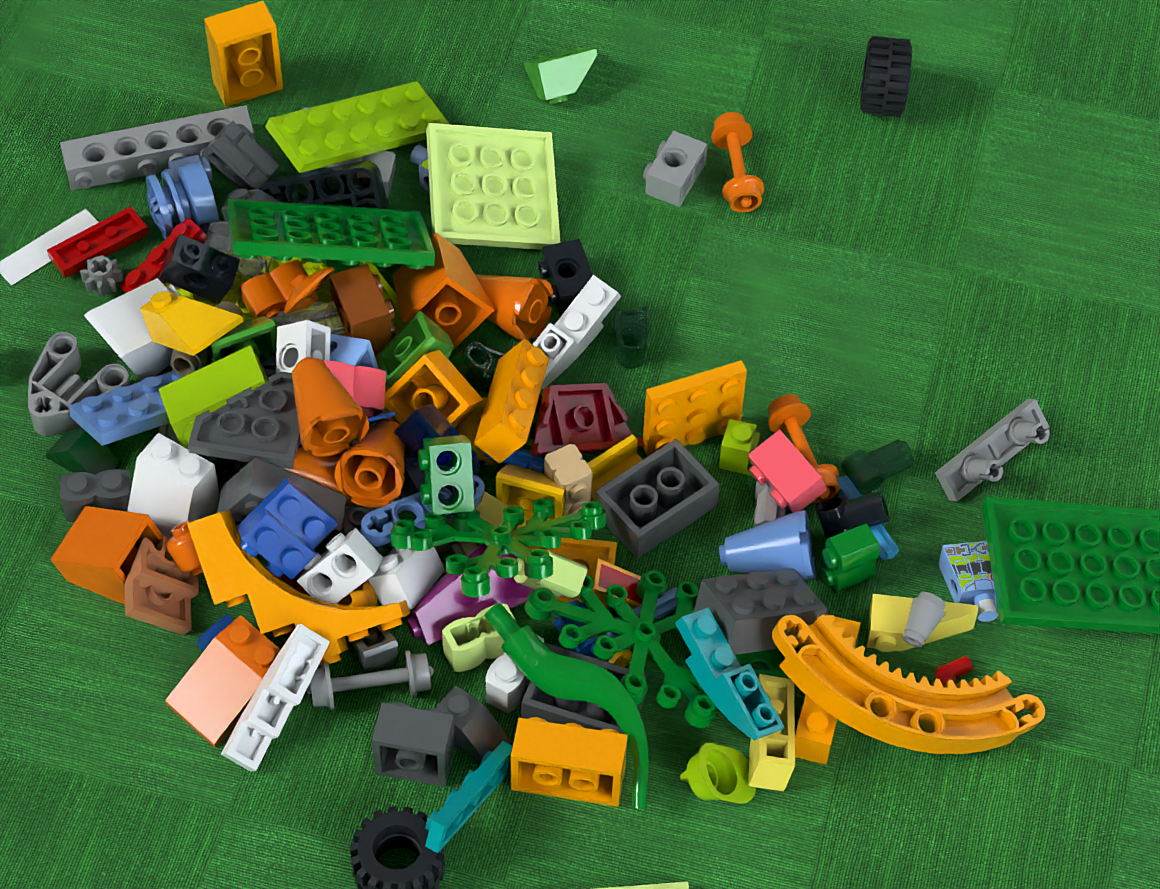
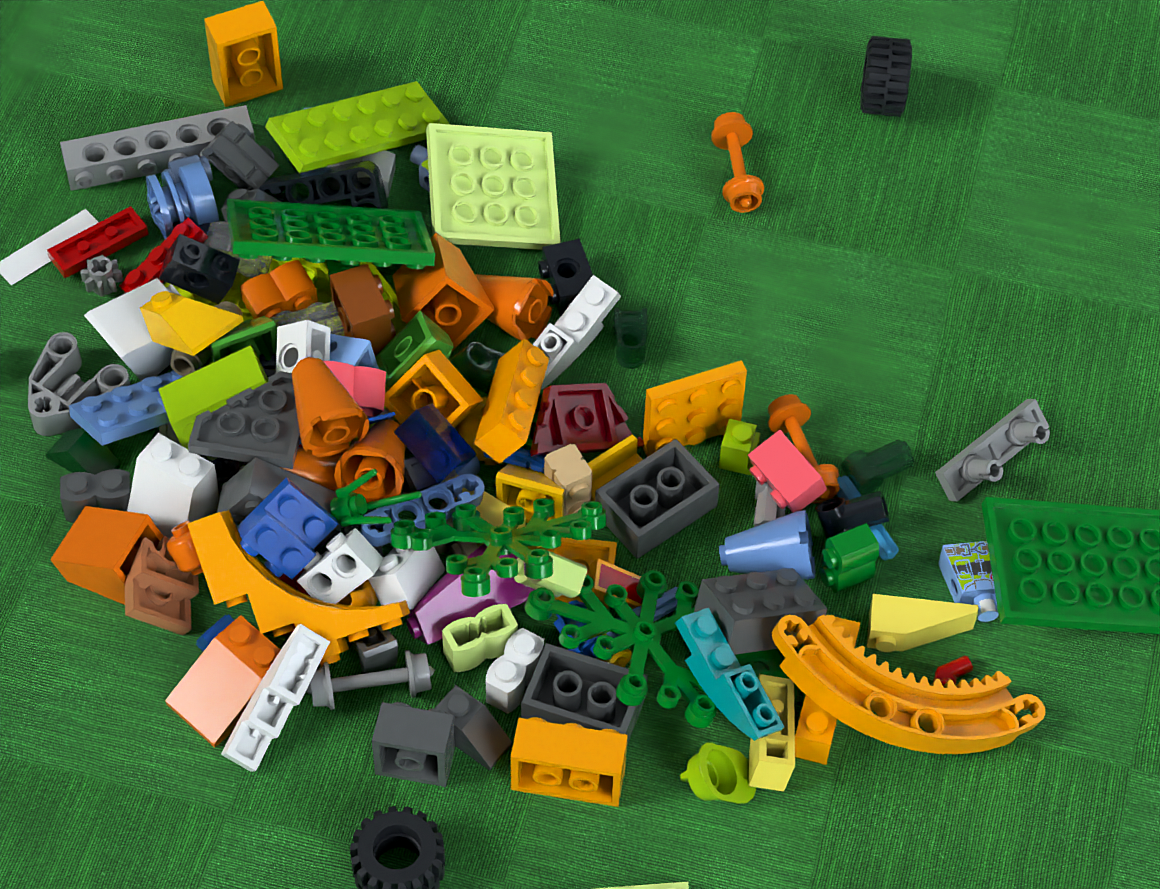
(304, 286): orange dish -> none
(350, 506): none -> green plant
(455, 473): brick -> none
(464, 802): teal plate -> none
(559, 73): slope -> none
(576, 680): green animal -> none
(675, 168): light grey brick -> none
(923, 618): light grey cone -> none

